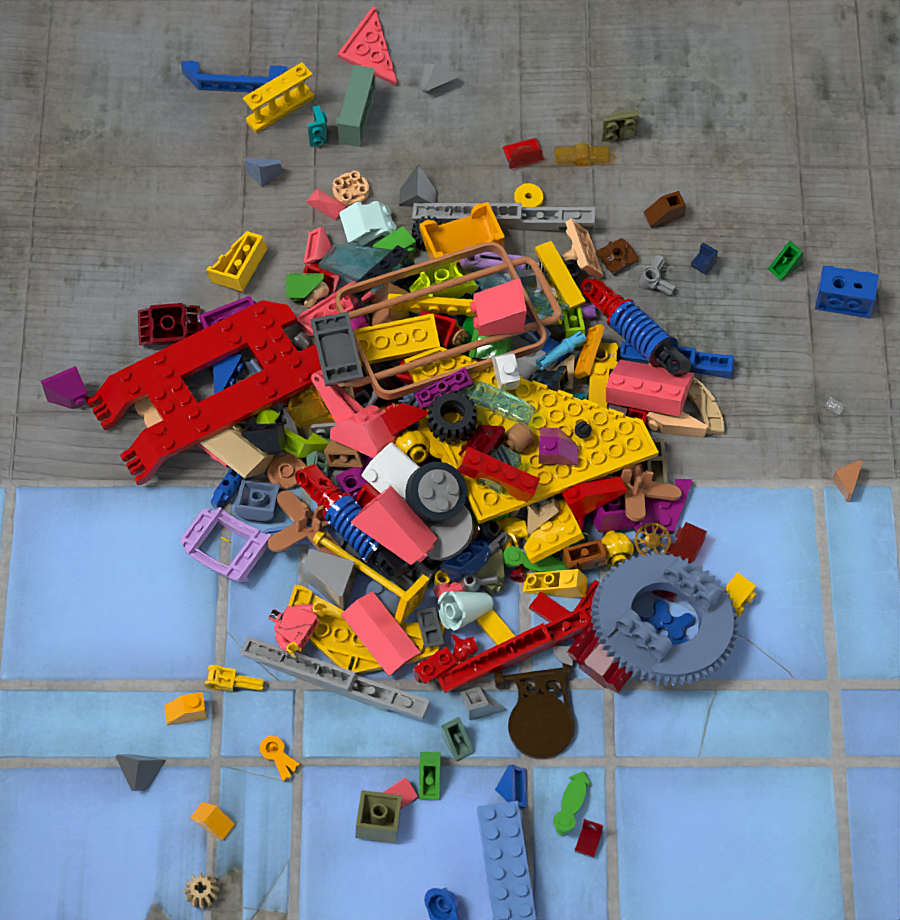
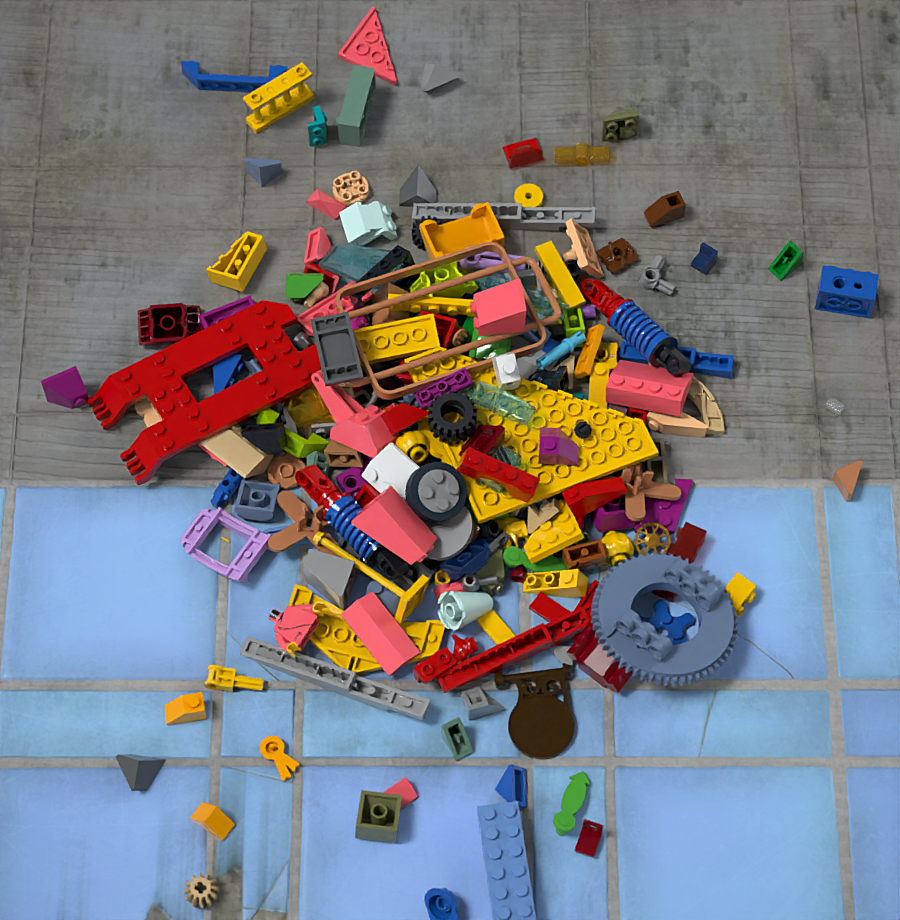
(399, 237): bright green slope -> none
(429, 627): dark grey slope -> none
(429, 775): bright green slope -> none
(518, 437): medium nougat head -> none

